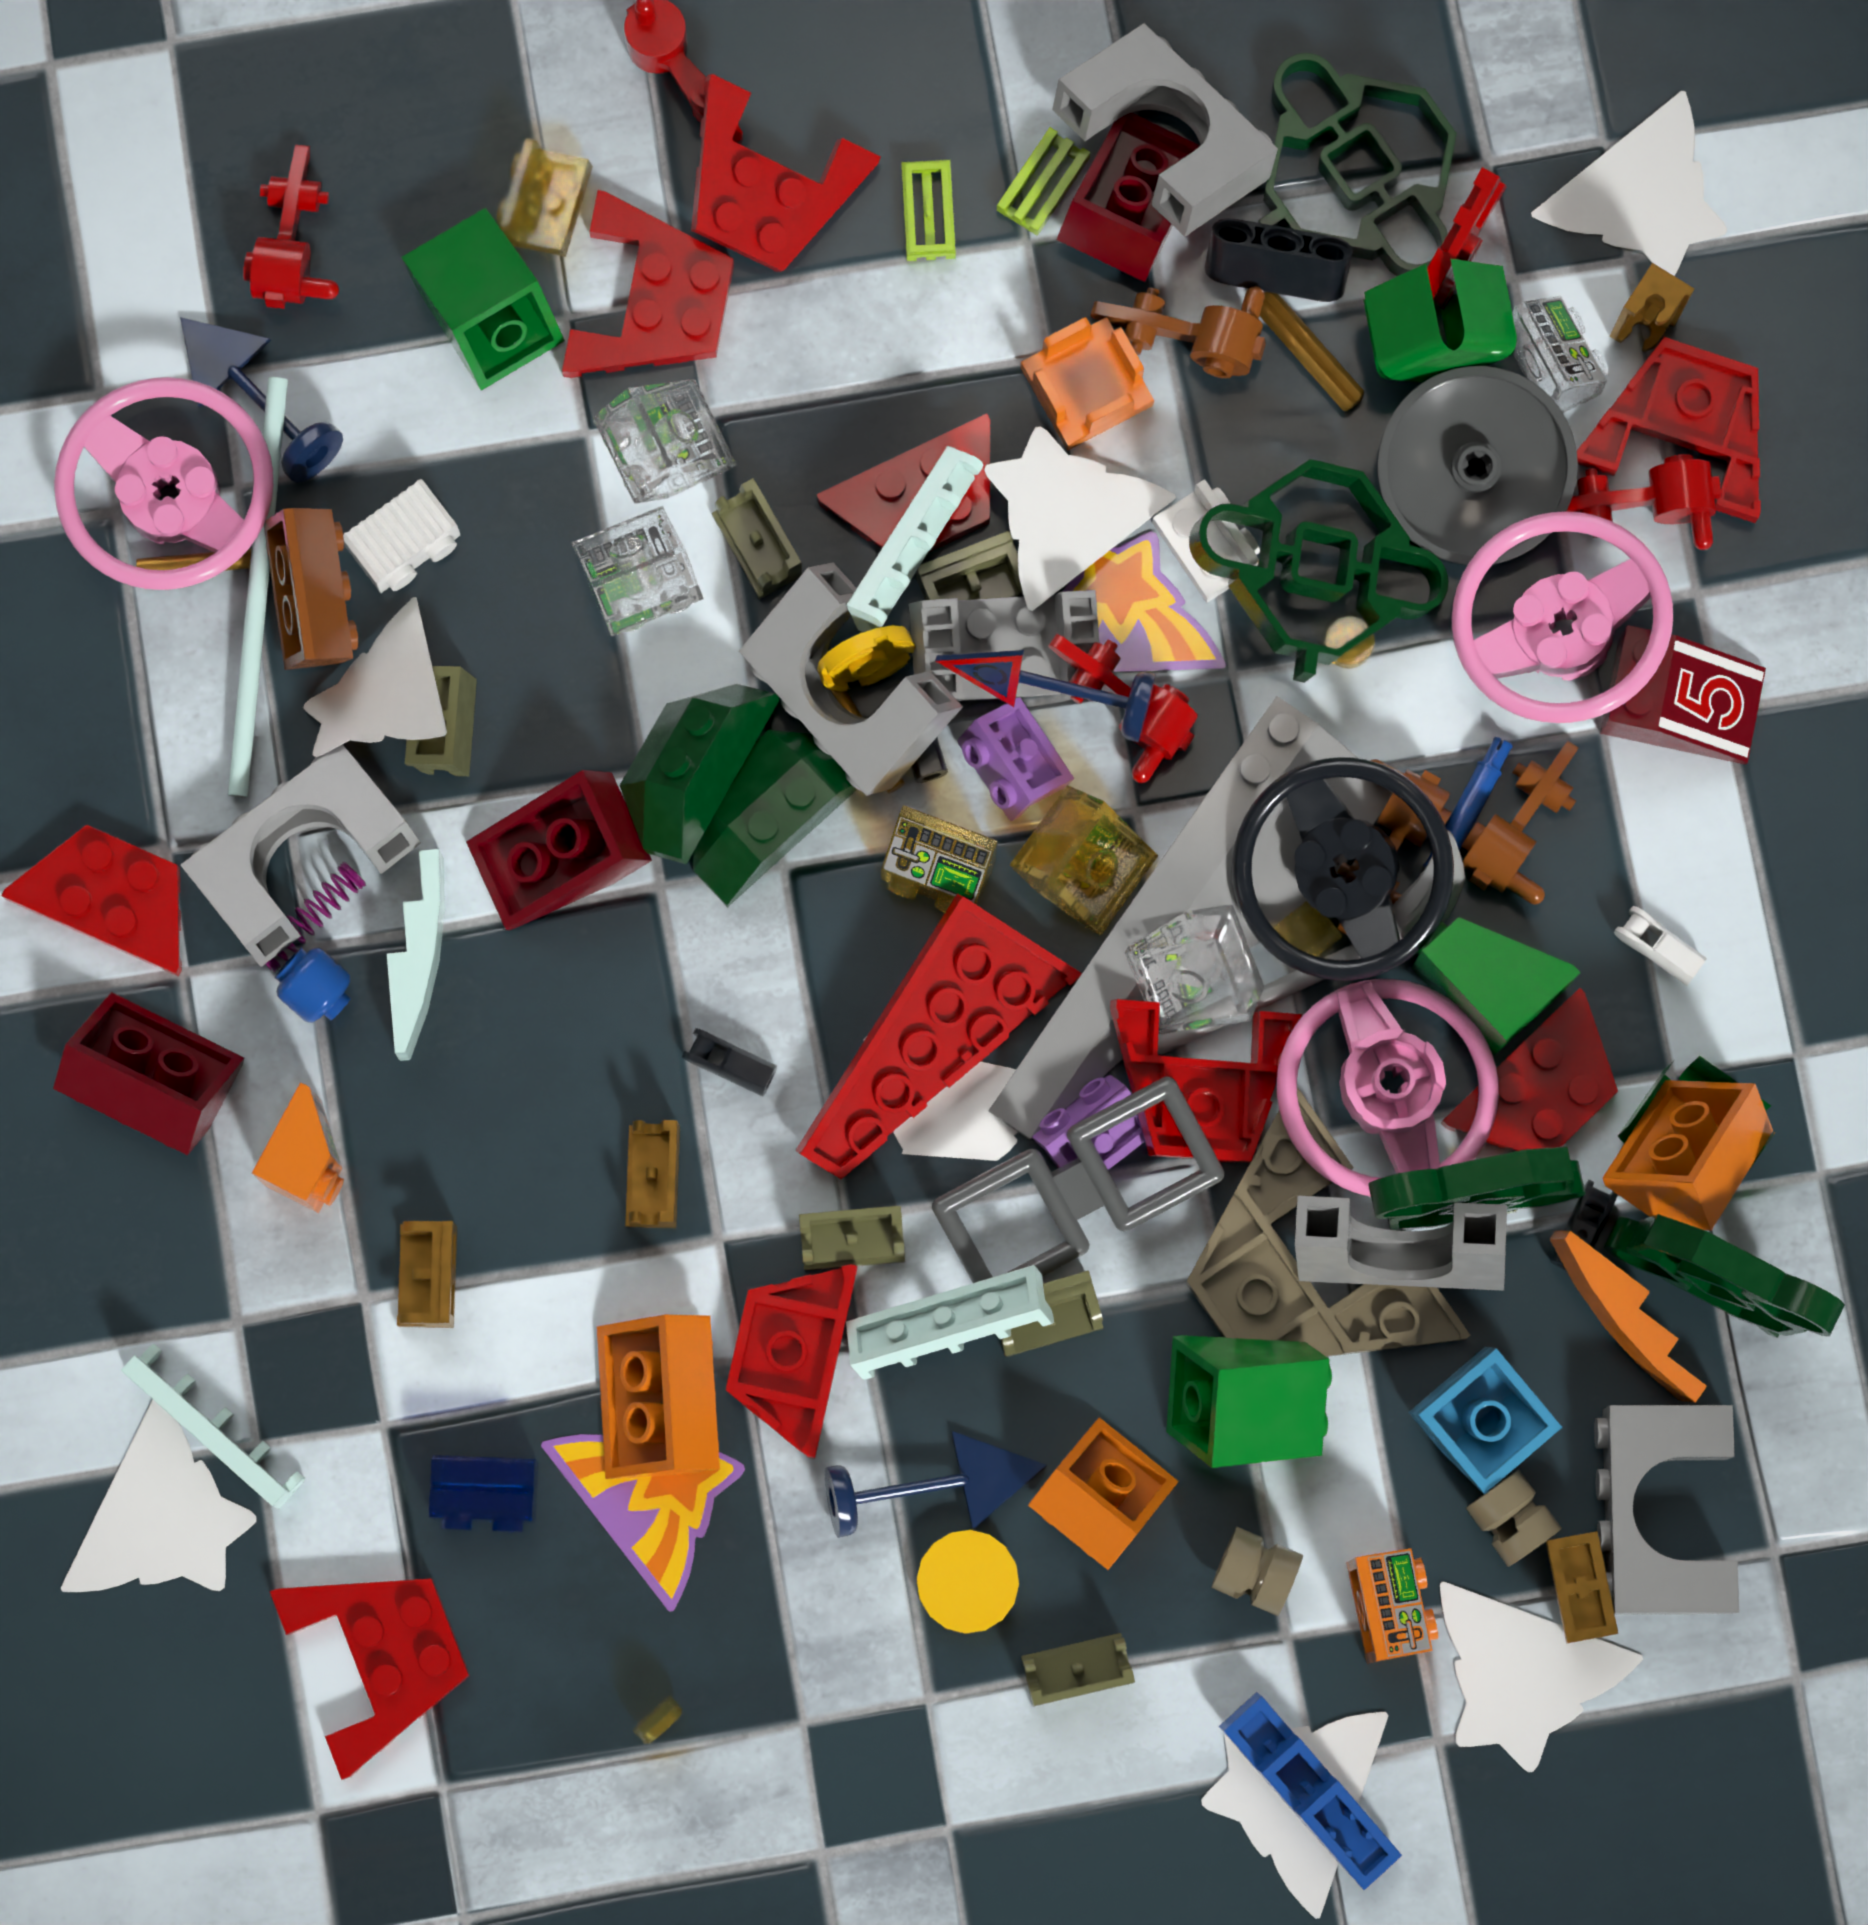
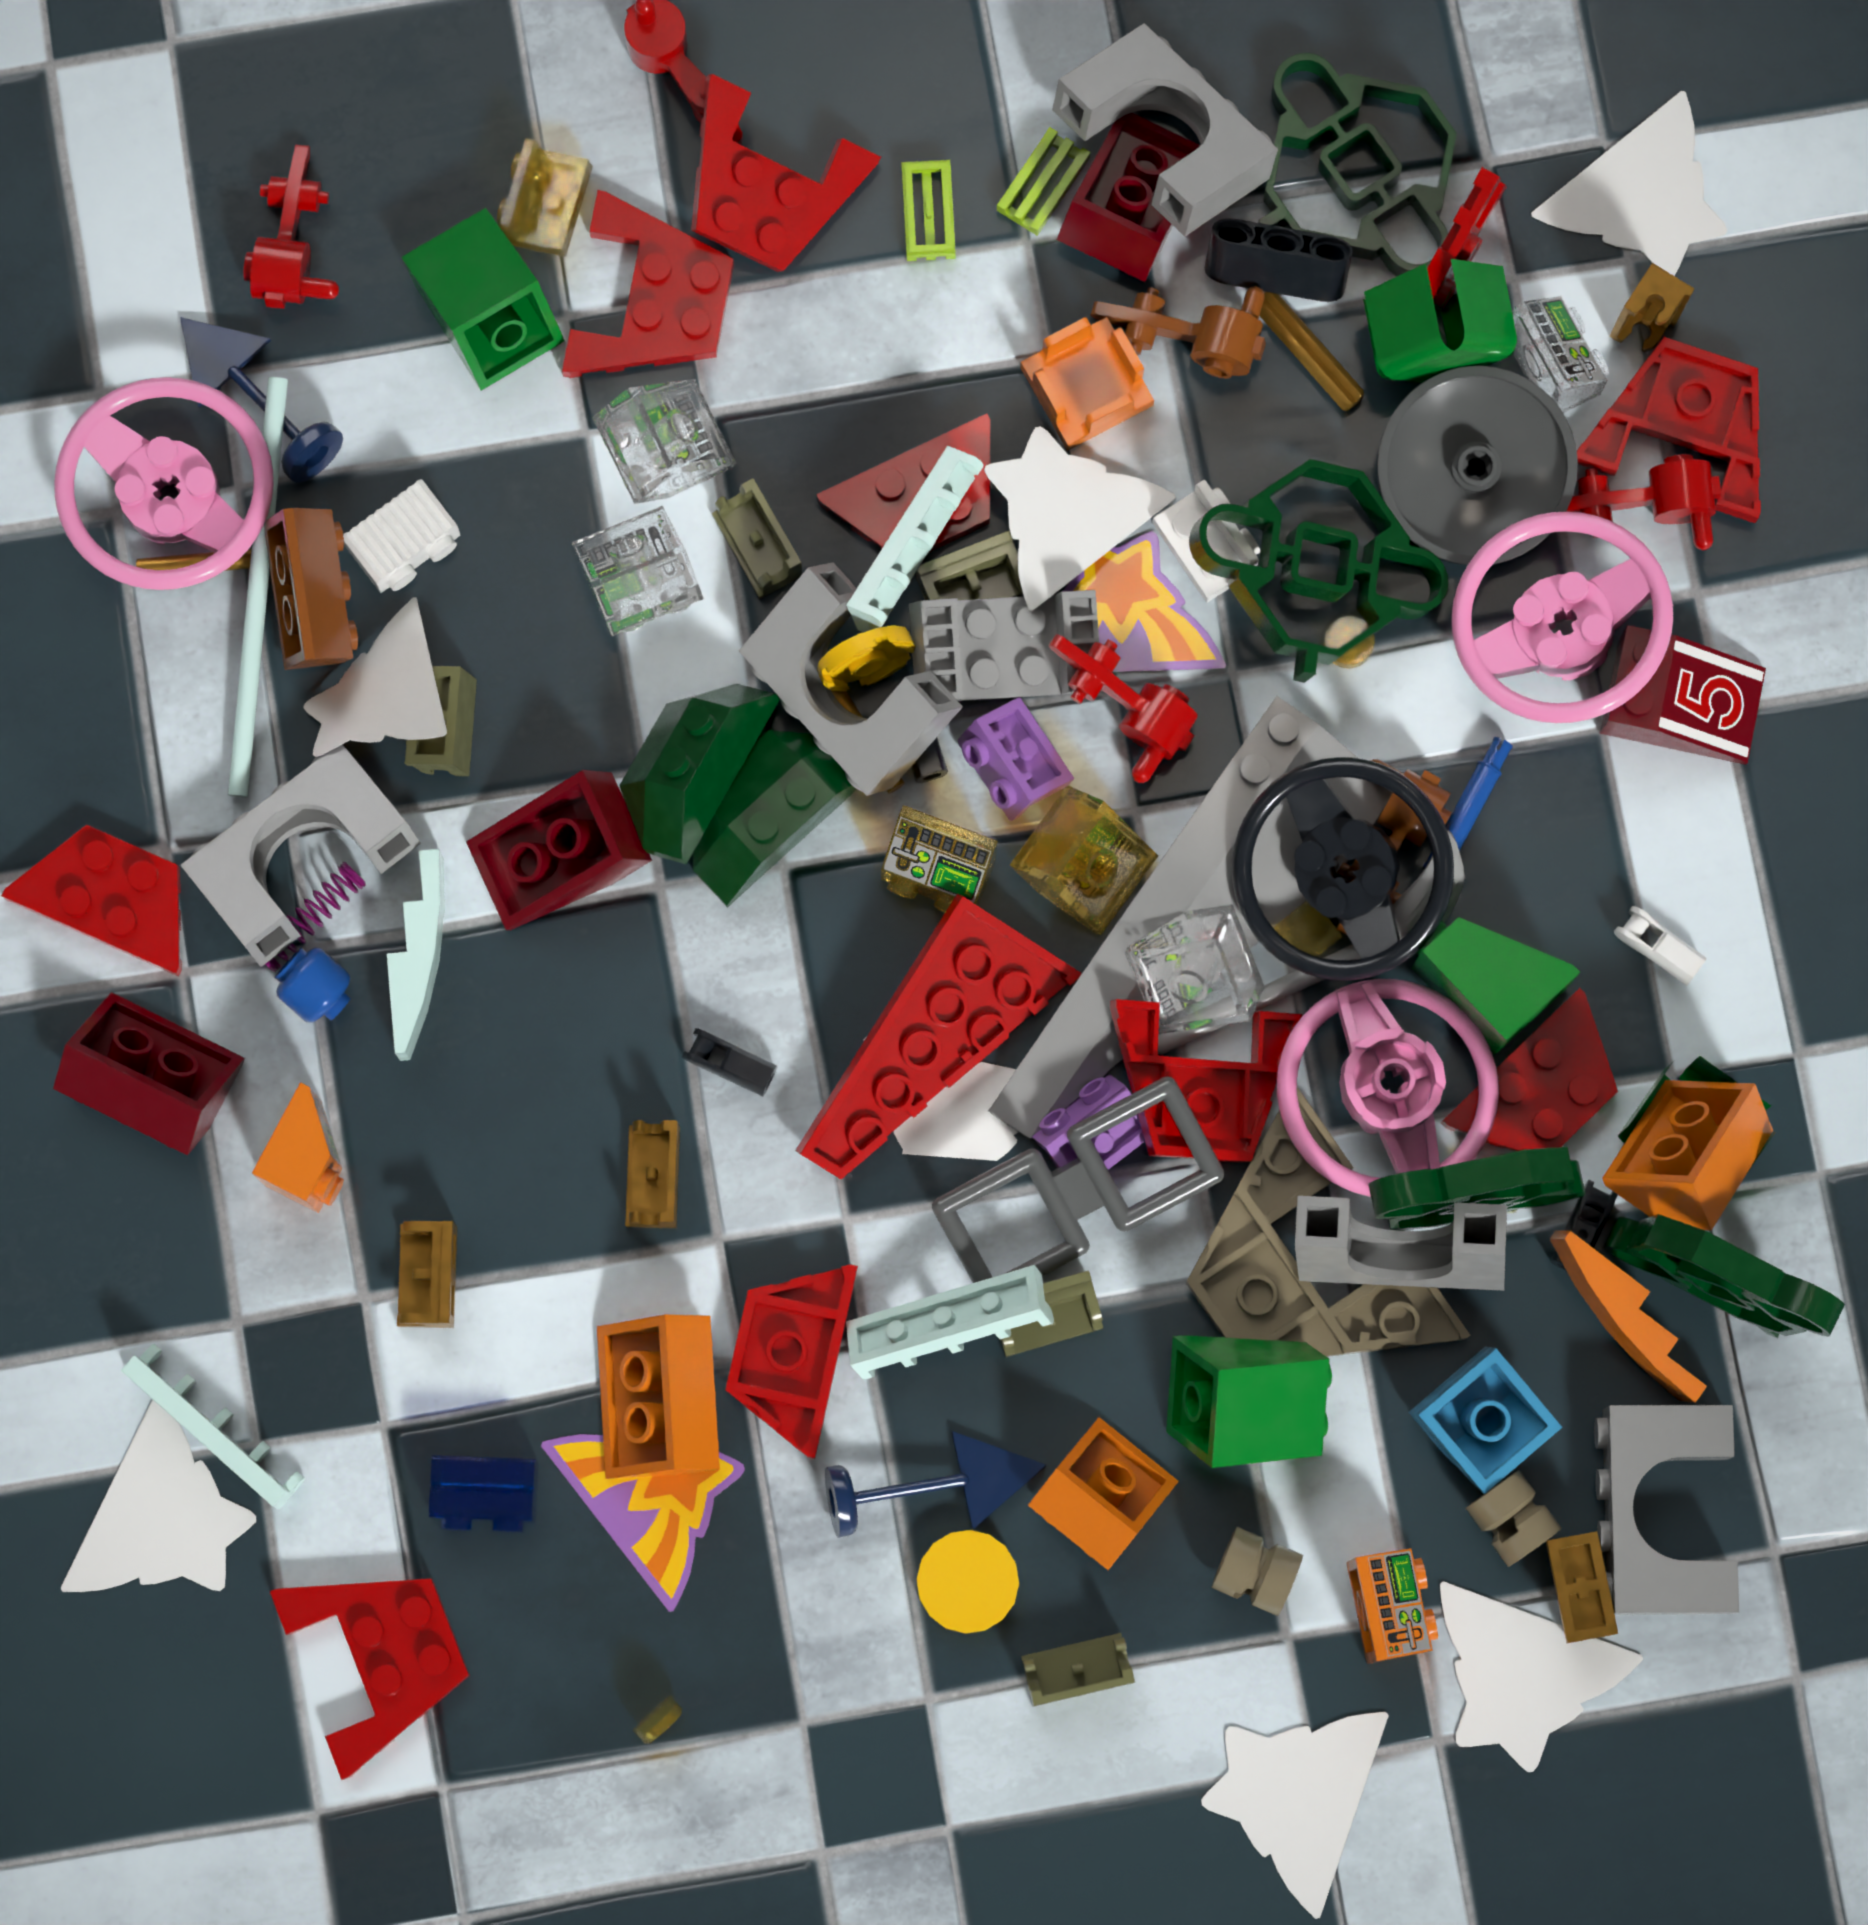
(852, 1238): olive hinge -> none
(1001, 673): dark blue piece -> none
(1310, 1791): blue slope -> none
(1502, 847): dark orange piece -> none

